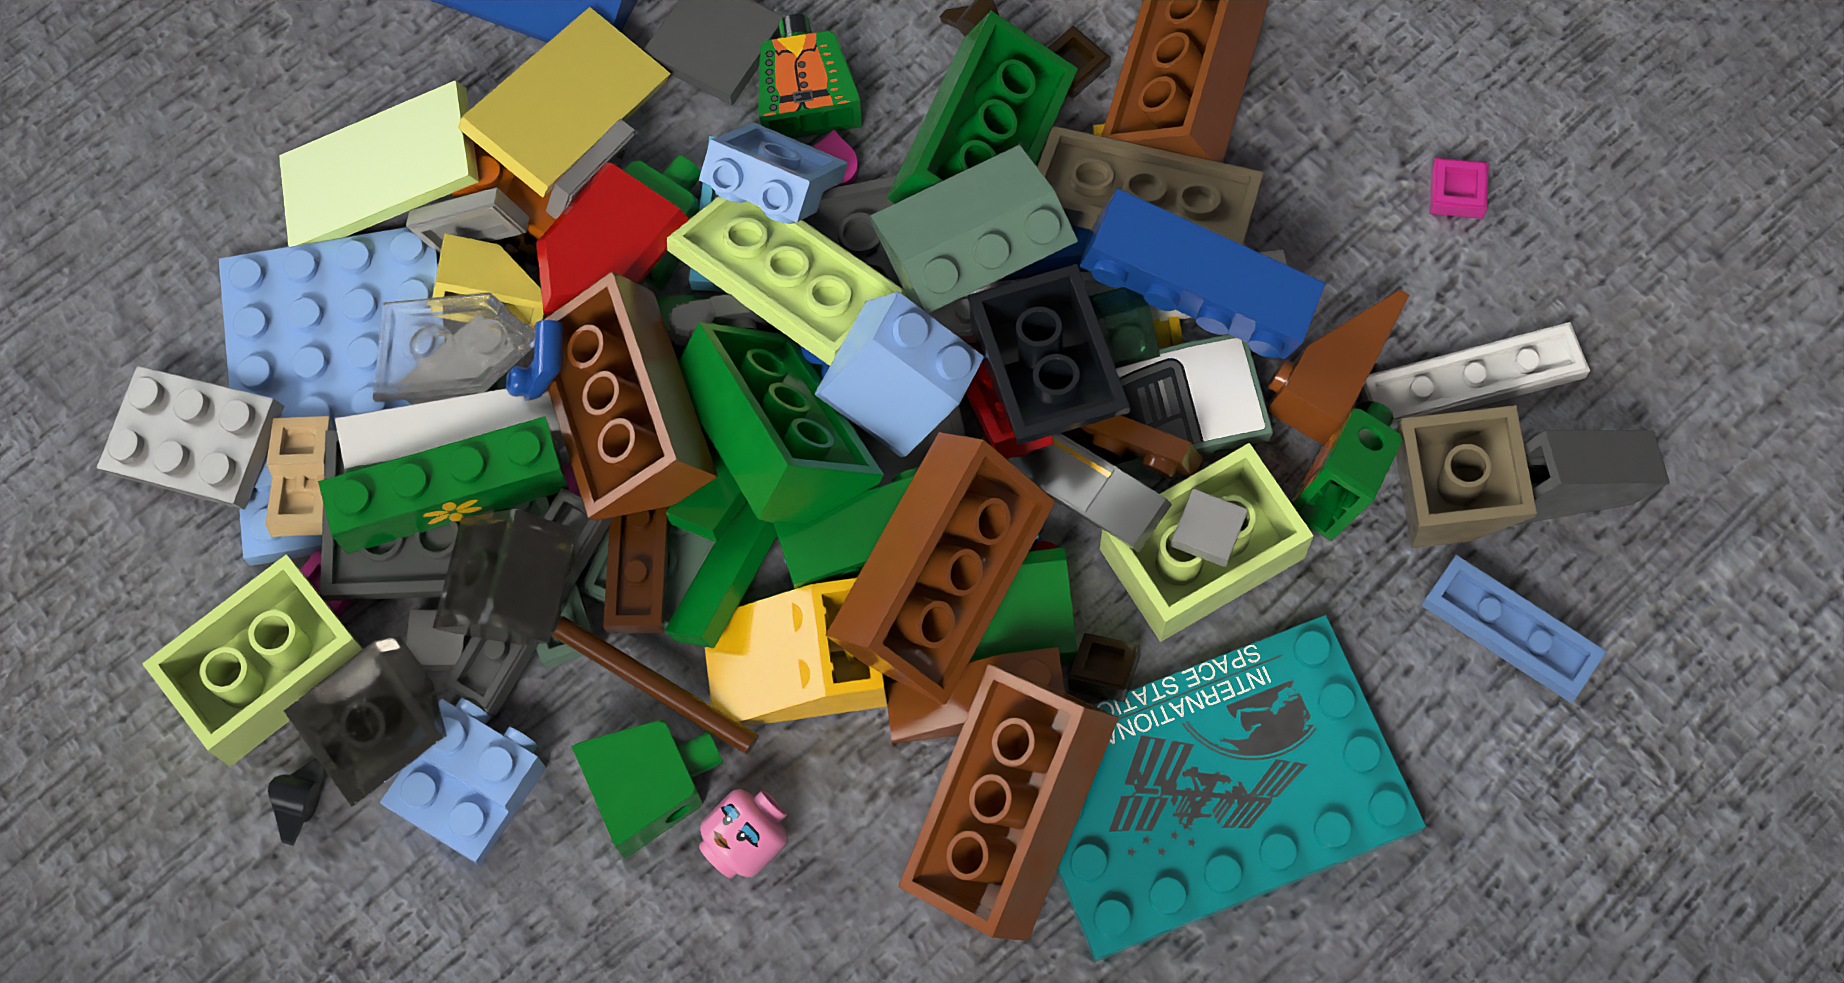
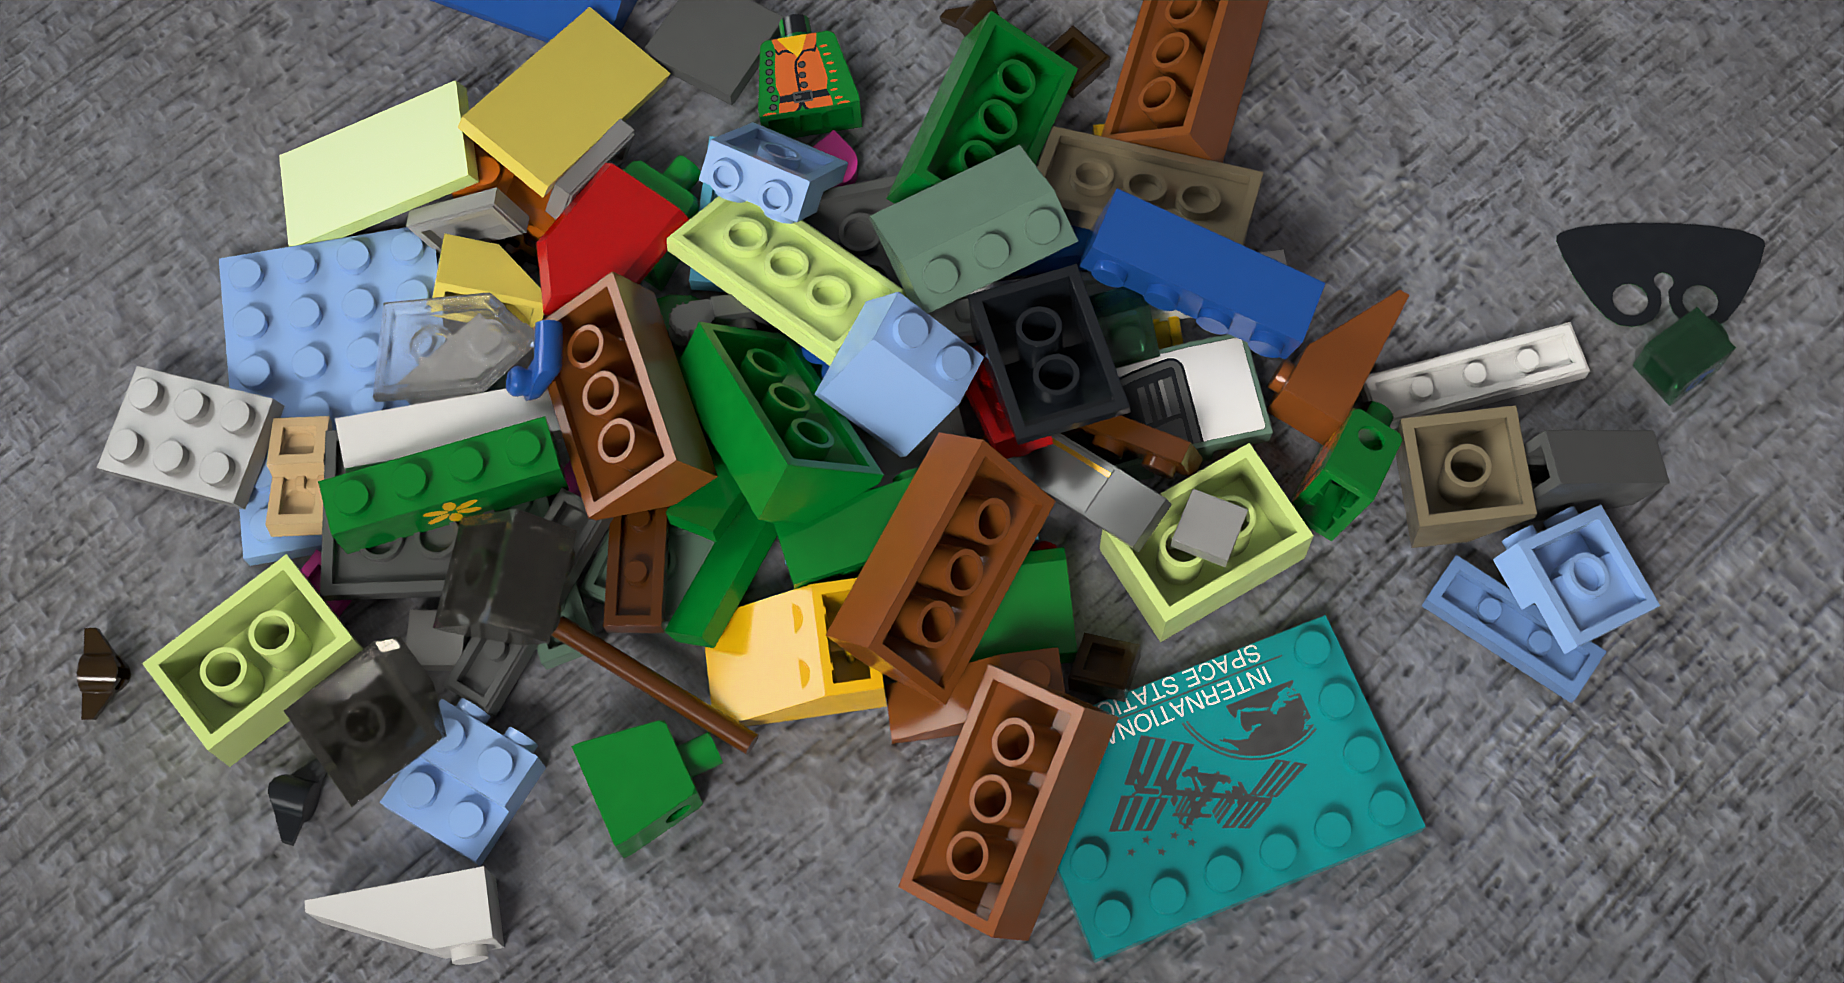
(99, 673): none -> dark brown piece
(438, 914): none -> white slope
(743, 833): bright pink head -> none
(1459, 188): dark pink tile -> none
(1576, 576): none -> light blue plate
(1635, 253): none -> black piece
(1684, 355): none -> clear green brick

